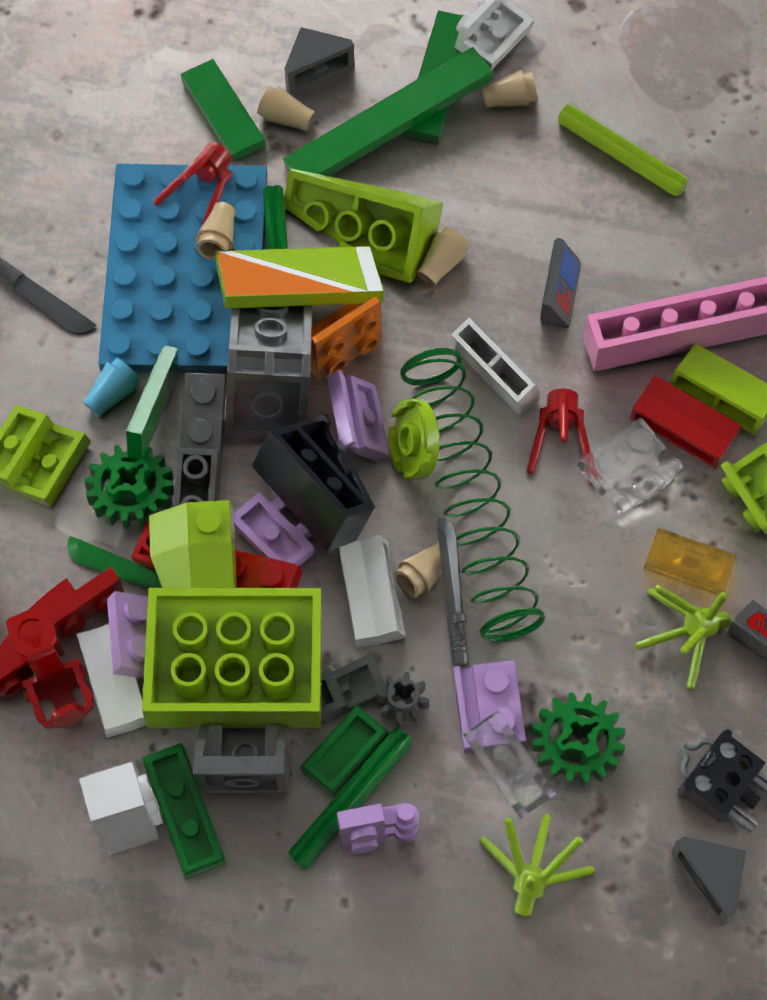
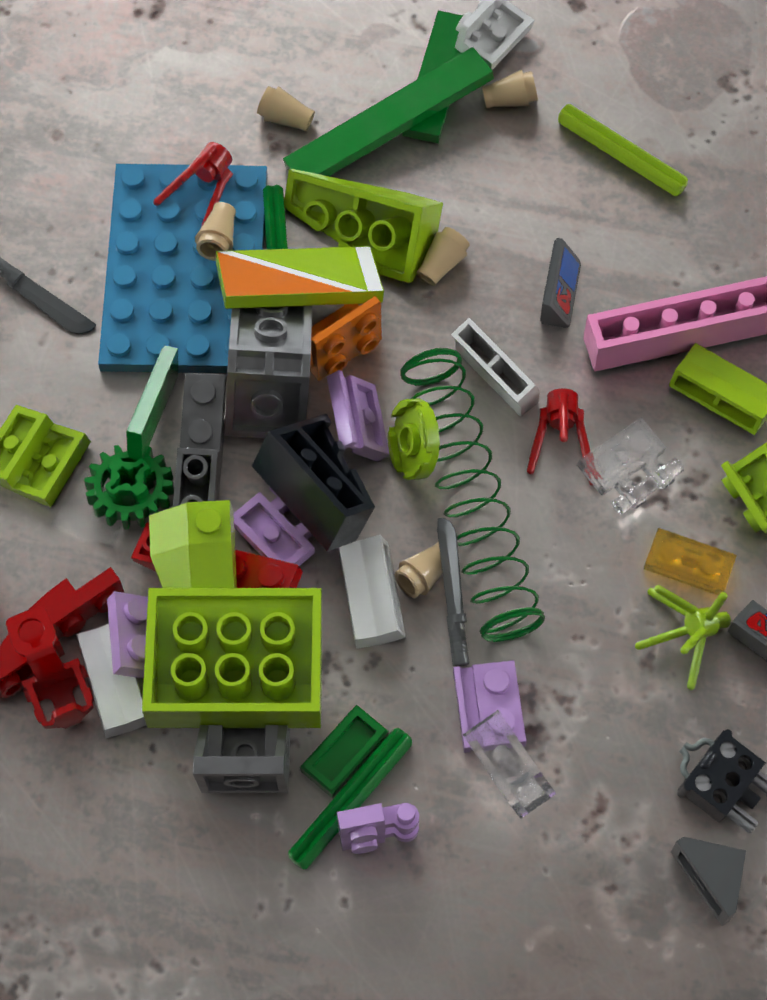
(101, 560): green piece -> none
(111, 386): medium azure cone -> none
(121, 807): white wedge -> none
(184, 811): green tile -> none
(223, 109): green tile -> none
(317, 58): dark grey slope -> none
(350, 687): dark grey slope -> none
(399, 710): dark grey gear -> none
(530, 879): lime plant -> none
(592, 728): green gear -> none
(686, 422): red piece -> none

